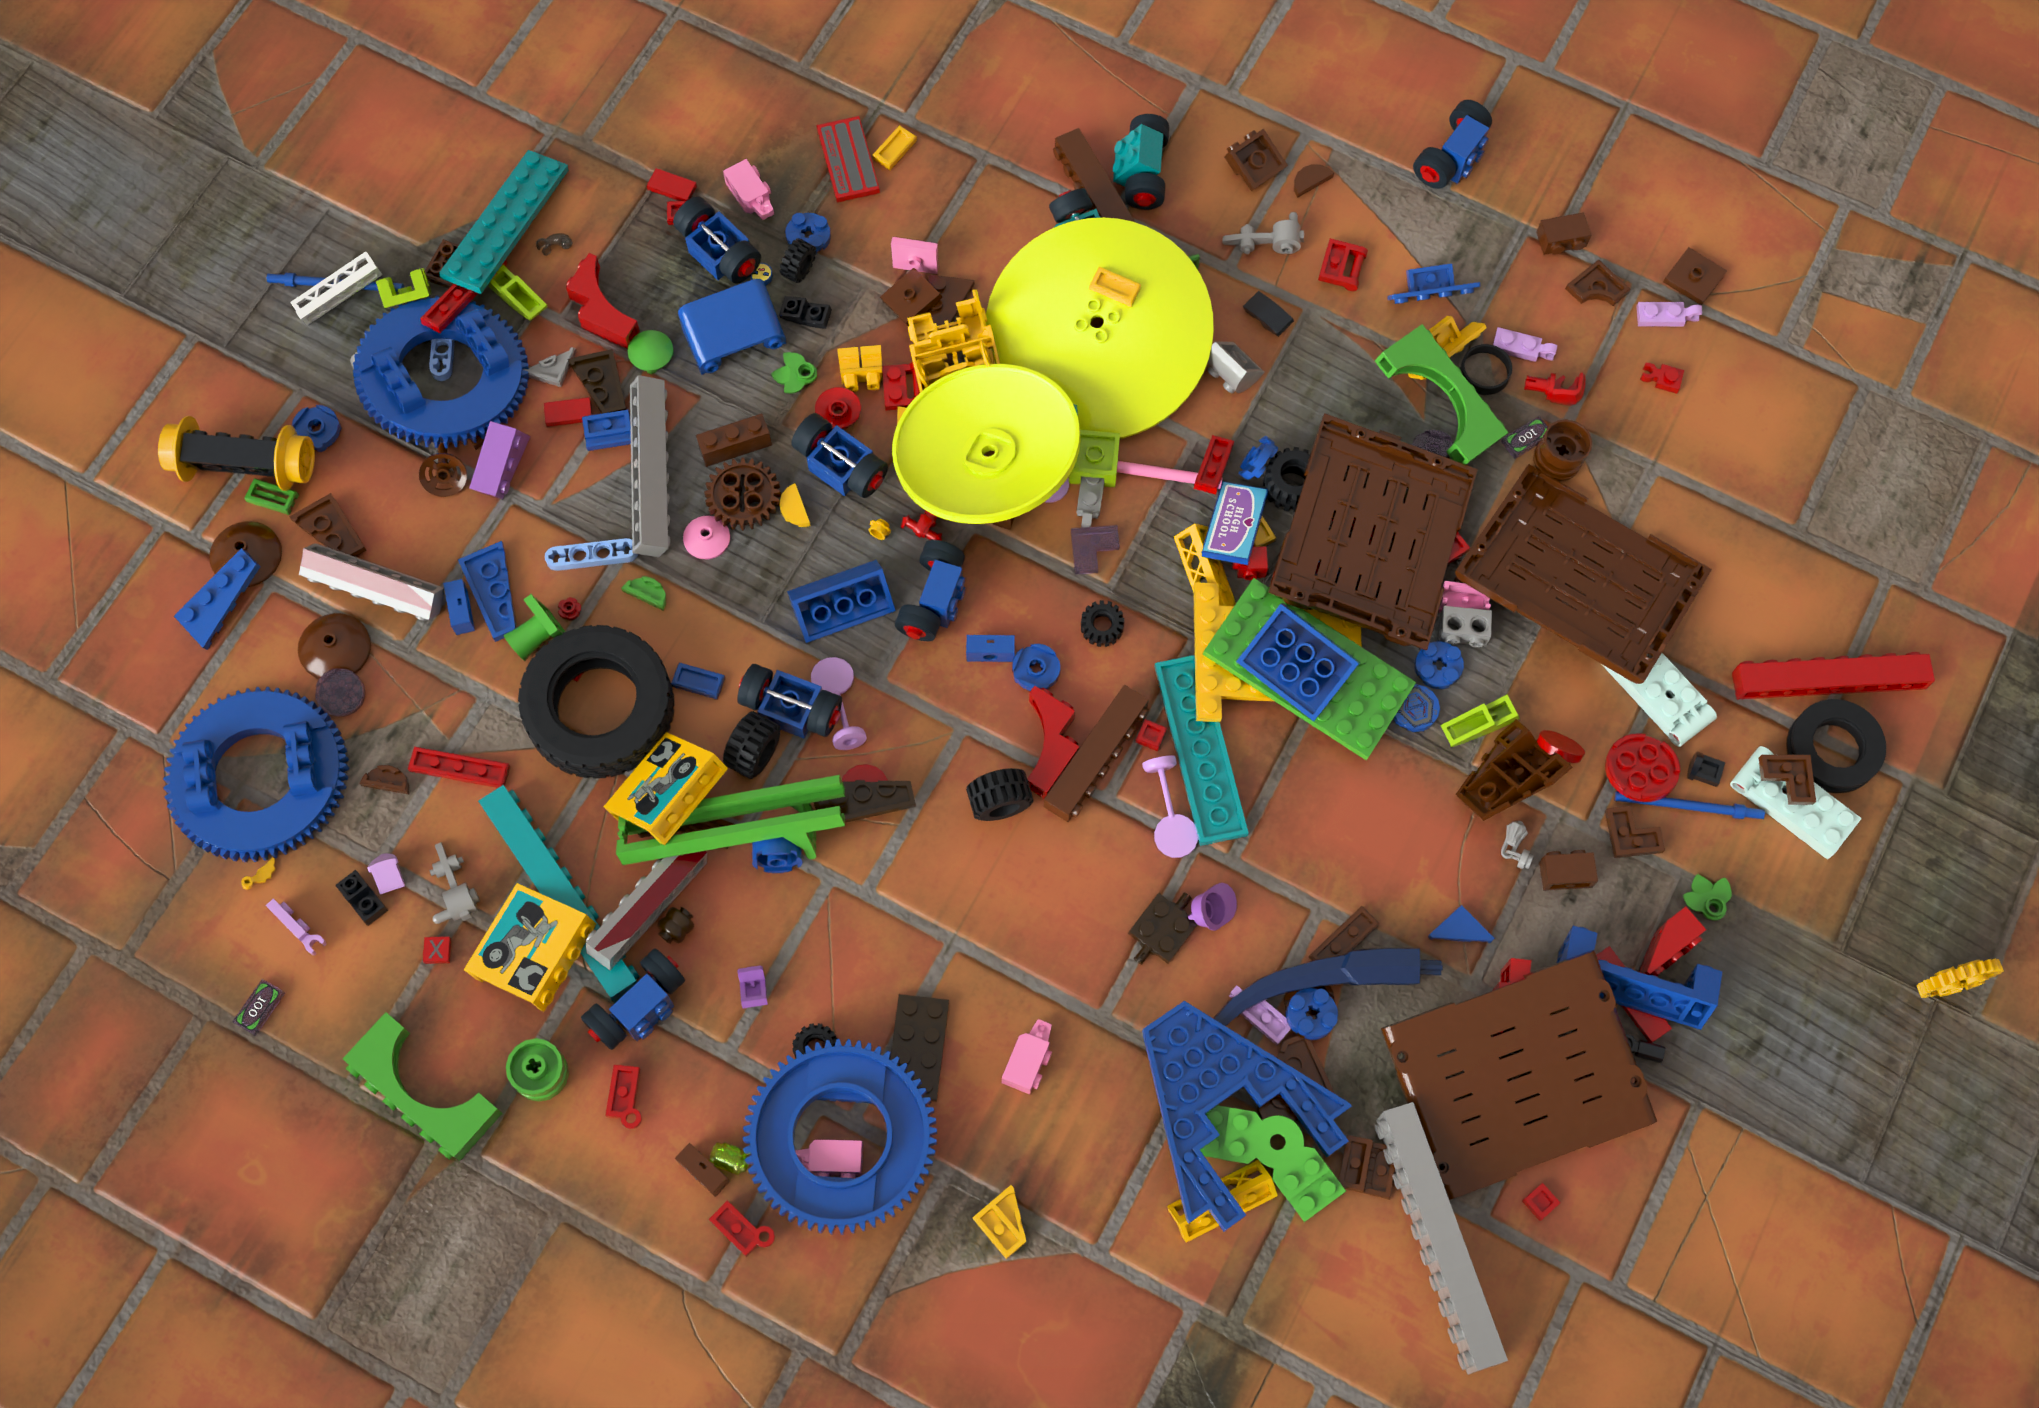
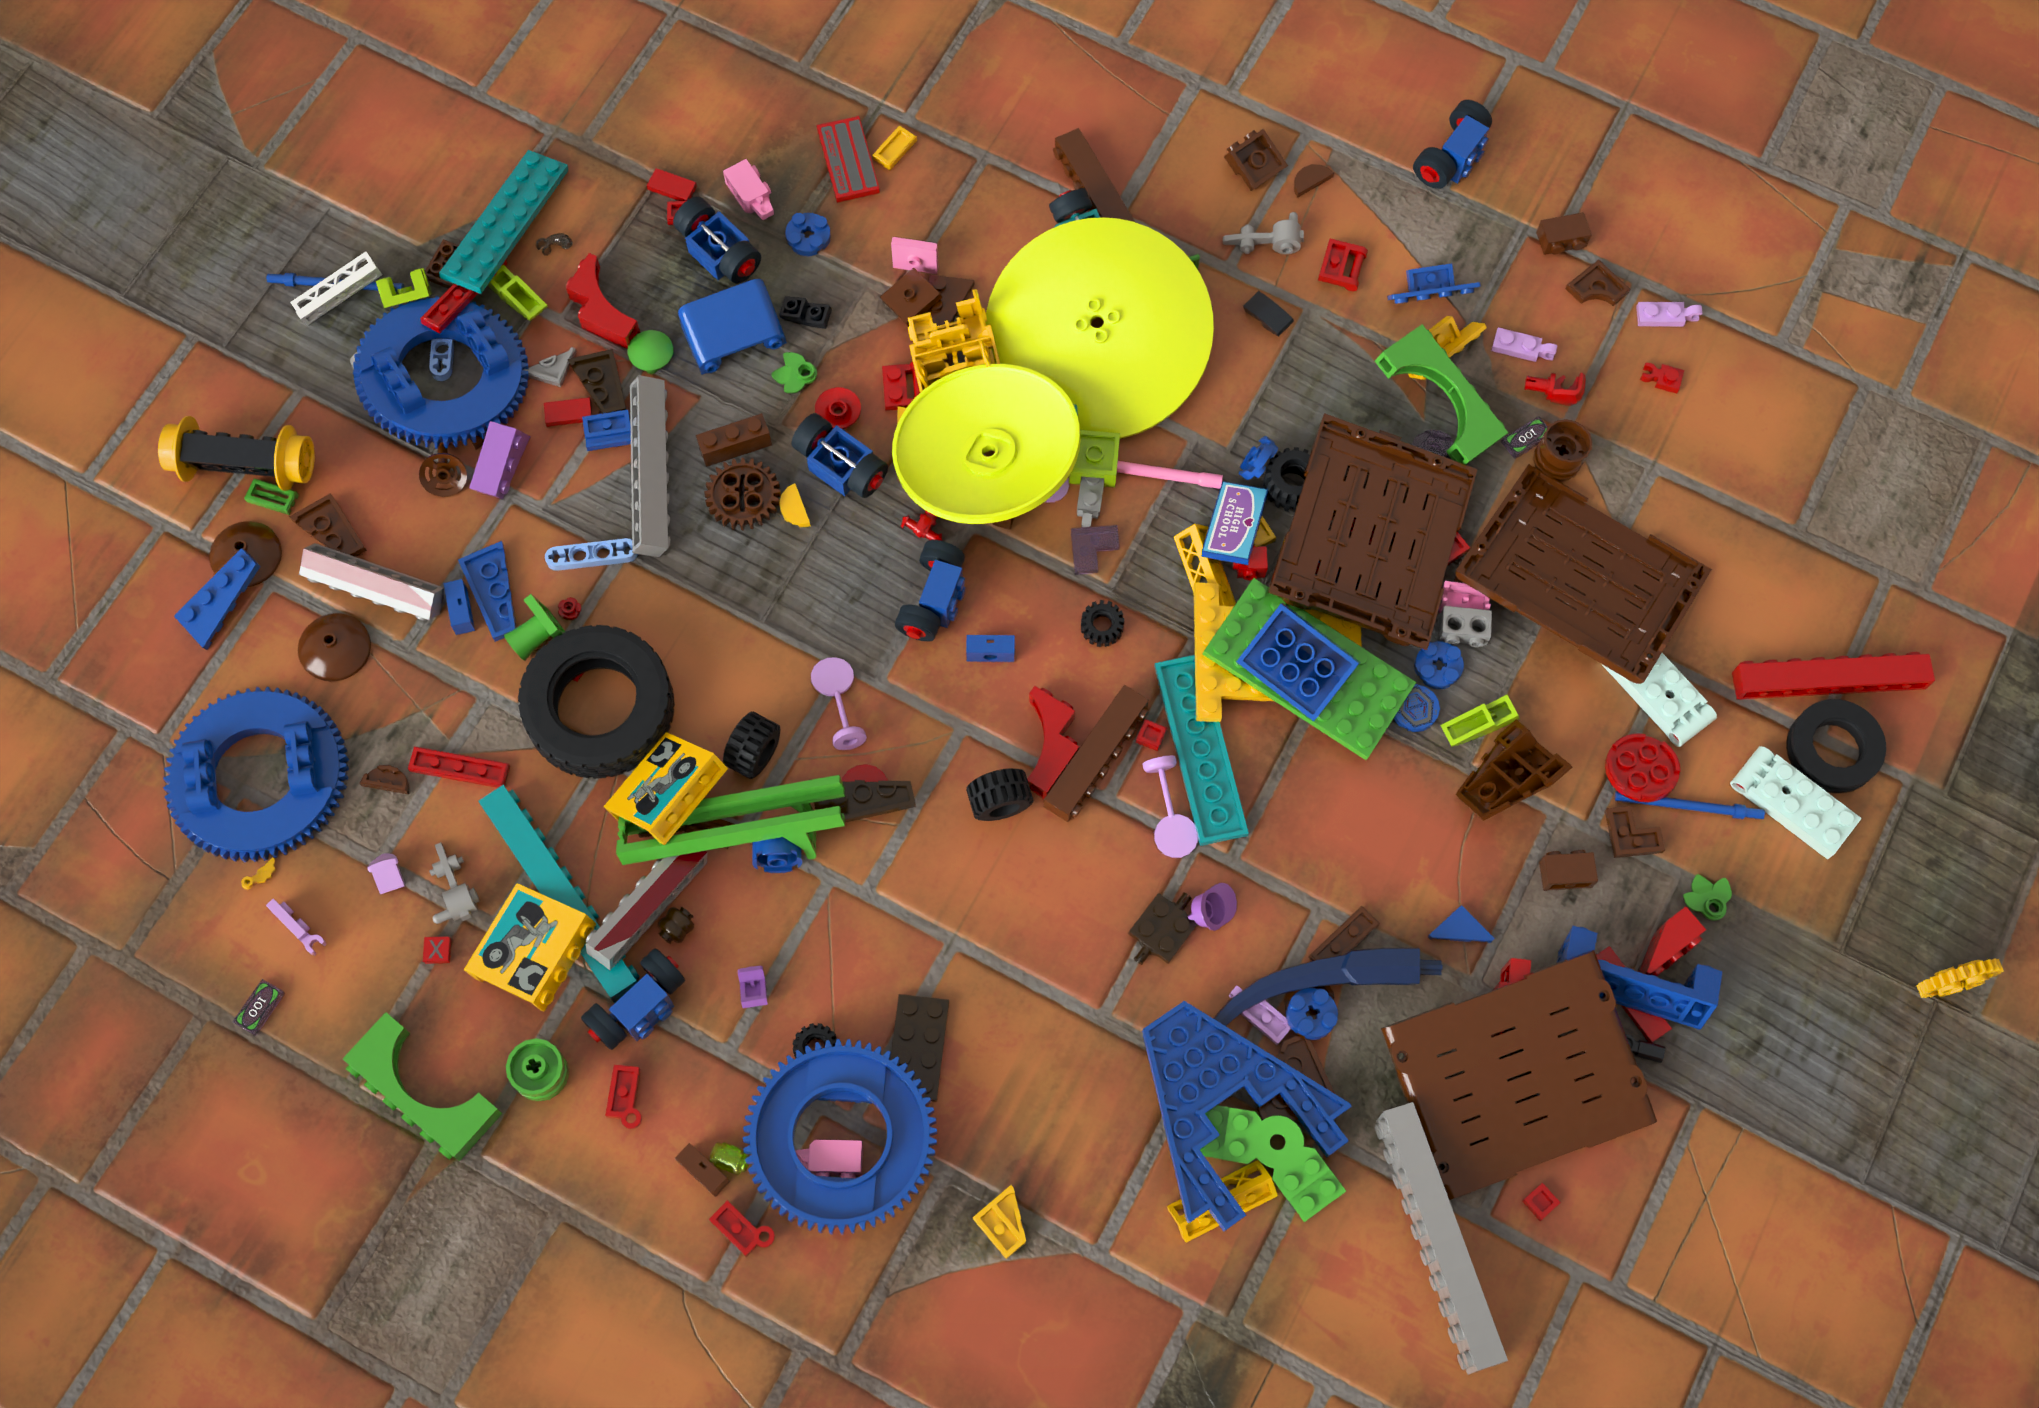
(318, 415): blue plate -> none
(340, 692): tile -> none
(361, 897): black slope -> none
(647, 590): bright green tile -> none
(698, 680): blue tile -> none
(708, 546): bright pink dish -> none
(764, 273): tile -> none
(789, 701): brick -> none
(797, 260): black tyre -> none
(841, 601): blue slope -> none
(869, 372): yellow hips -> none
(879, 529): yellow plate -> none
(1027, 1058): bright pink hinge -> none
(1030, 656): blue plate -> none
(1115, 286): yellow tile -> none
(1139, 161): brick -> none
(1213, 464): red tile -> none
(1233, 367): light grey brick -> none
(1366, 1168): reddish brown slope -> none
(1496, 351): black tyre -> none
(1515, 834): light grey piece -> none
(1560, 744): red tile -> none
(1695, 276): reddish brown plate -> none
(1705, 769): black tile -> none
(1795, 771): reddish brown plate -> none

